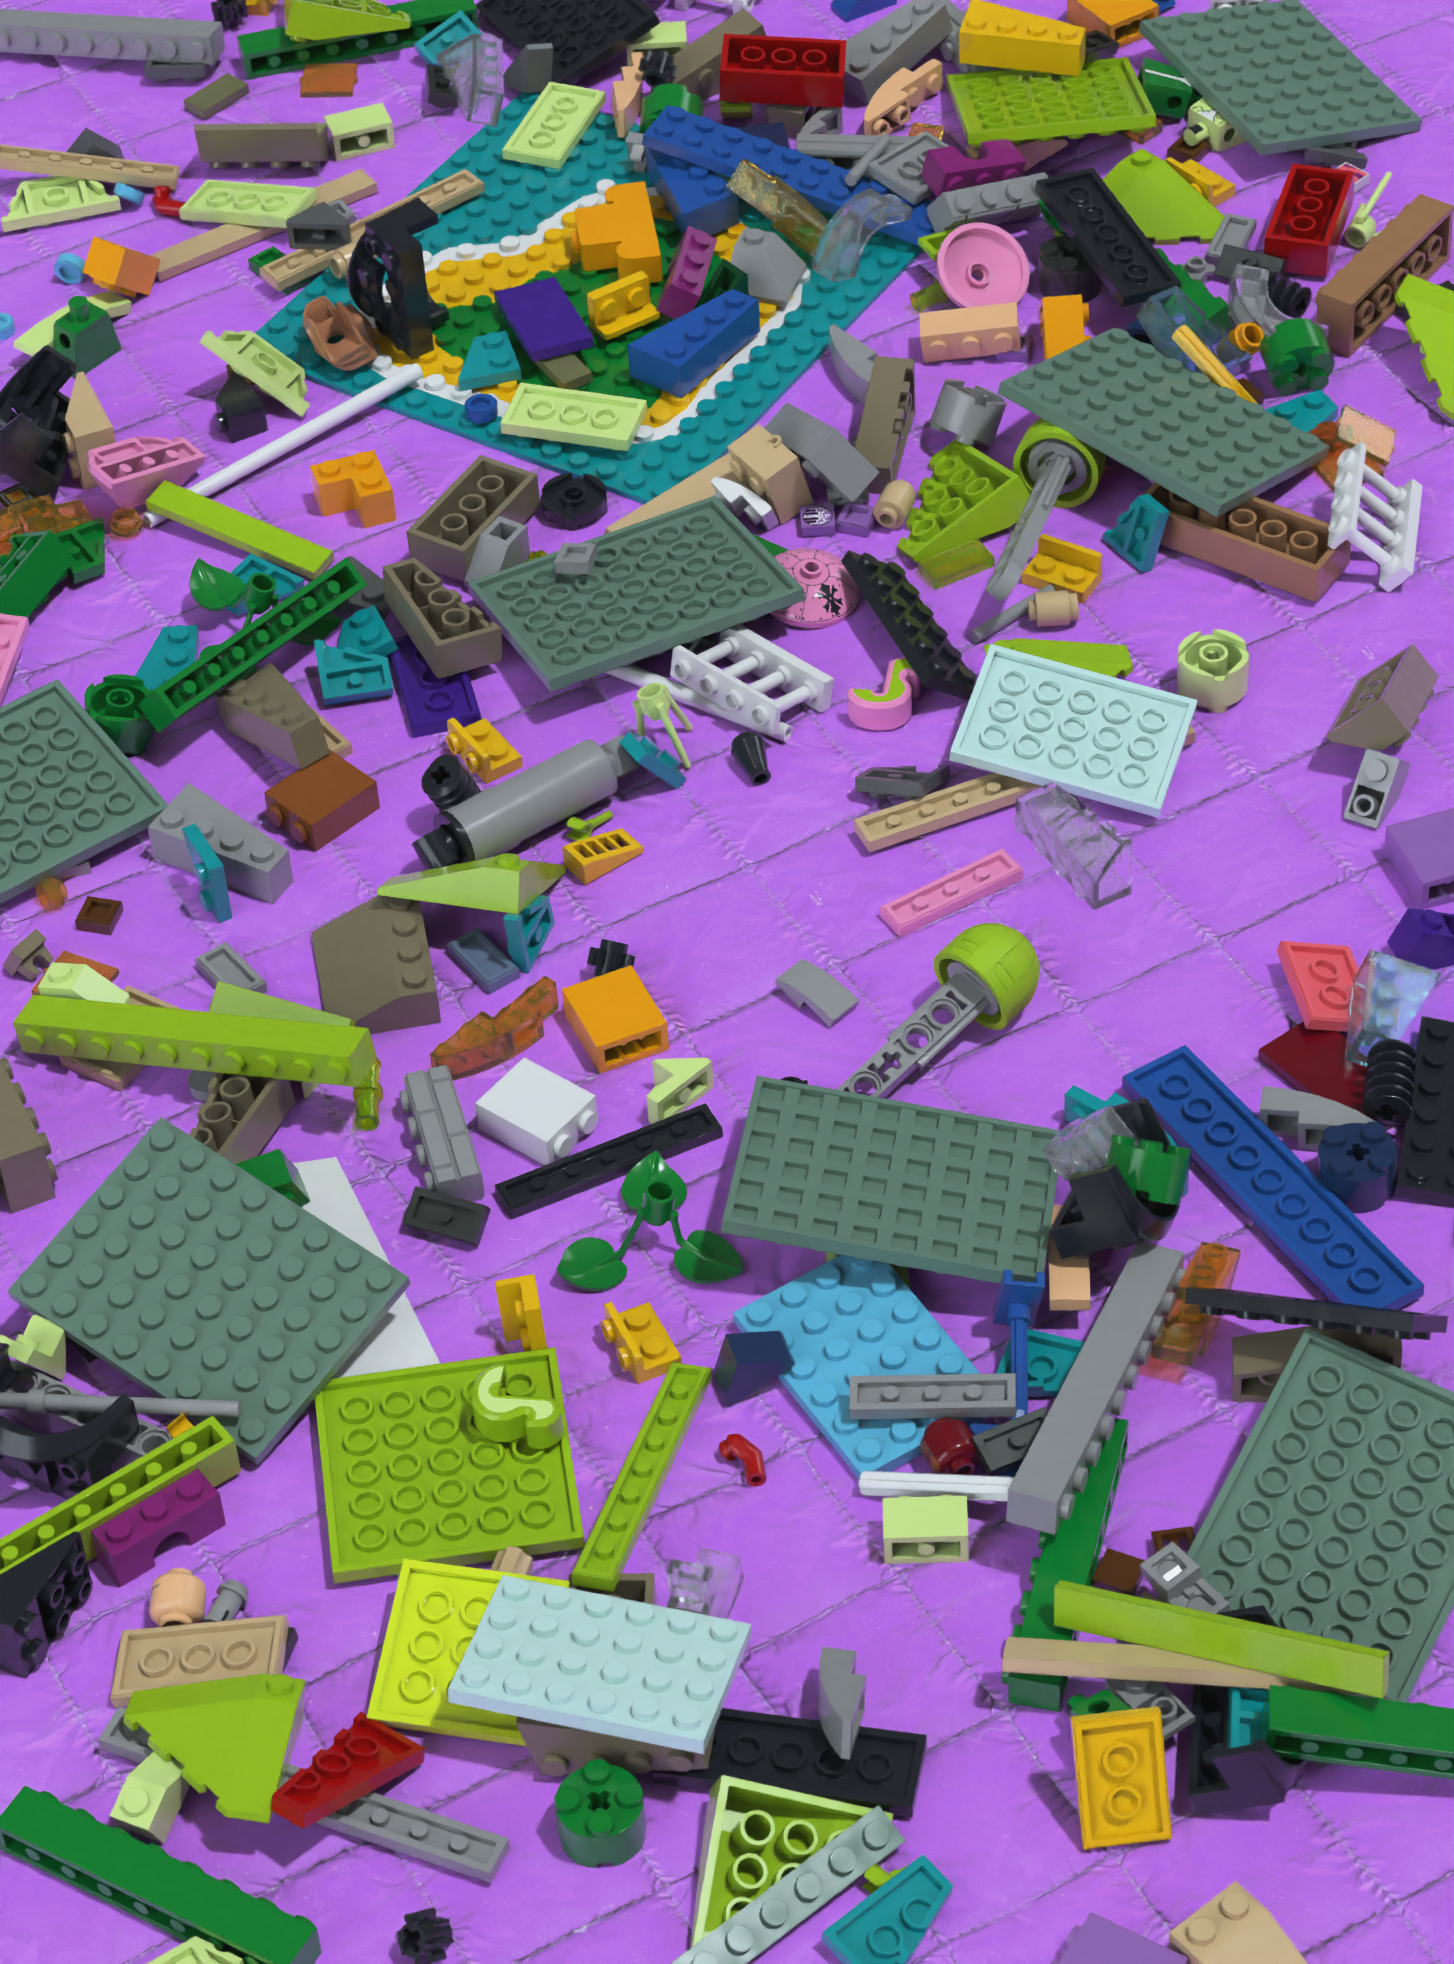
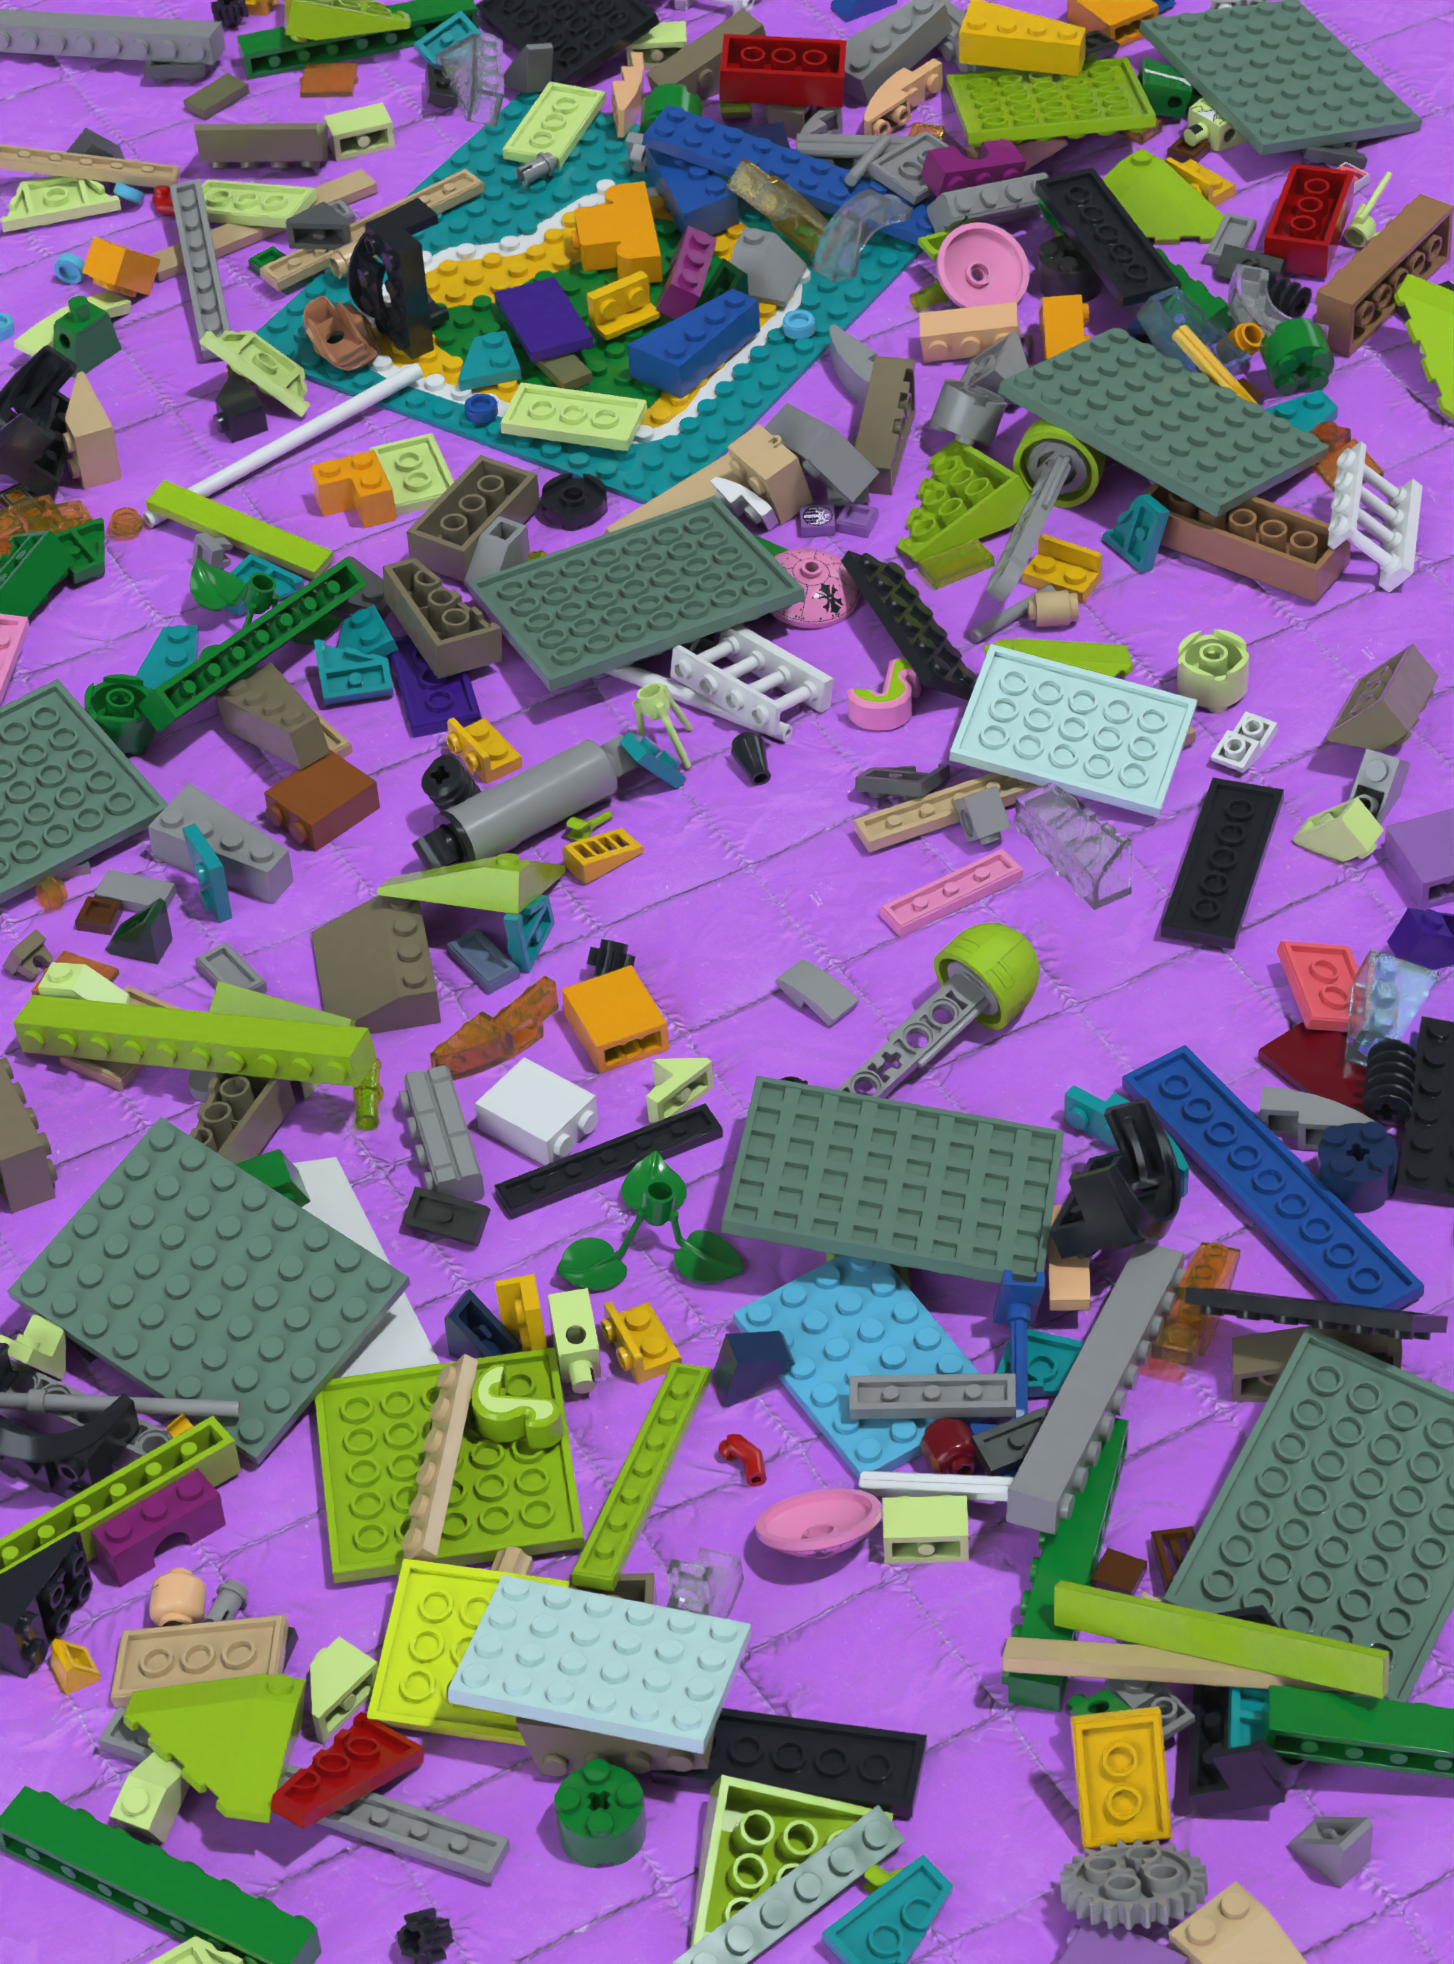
(73, 1666): none -> yellow slope
(134, 890): none -> light grey tile
(138, 465): bright pink wedge -> none
(143, 935): none -> slope
(200, 261): none -> light grey plate
(211, 550): none -> light grey tile
(339, 1685): none -> yellowish green slope
(414, 472): none -> yellowish green tile
(440, 1461): none -> tan plate
(476, 1330): none -> dark blue slope
(536, 168): none -> light grey pin
(575, 558): light grey plate -> none
(576, 1346): none -> yellowish green torso
(658, 67): black gear -> none
(799, 324): none -> medium azure tile
(819, 1522): none -> bright pink dish
(840, 1698): light grey slope -> none
(894, 504): tan brick -> none
(982, 815): none -> light grey brick
(996, 364): none -> light grey slope
(1085, 1142): clear brick -> none
(1133, 1884): none -> light grey gear
(1149, 1169): green brick -> none
(1180, 1581): light grey slope -> none
(1199, 269): light grey plate -> none
(1222, 863): none -> black plate
(1246, 743): none -> white slope
(1335, 1846): none -> slope
(1341, 831): none -> yellowish green slope
(1357, 427): clear yellow piece -> none

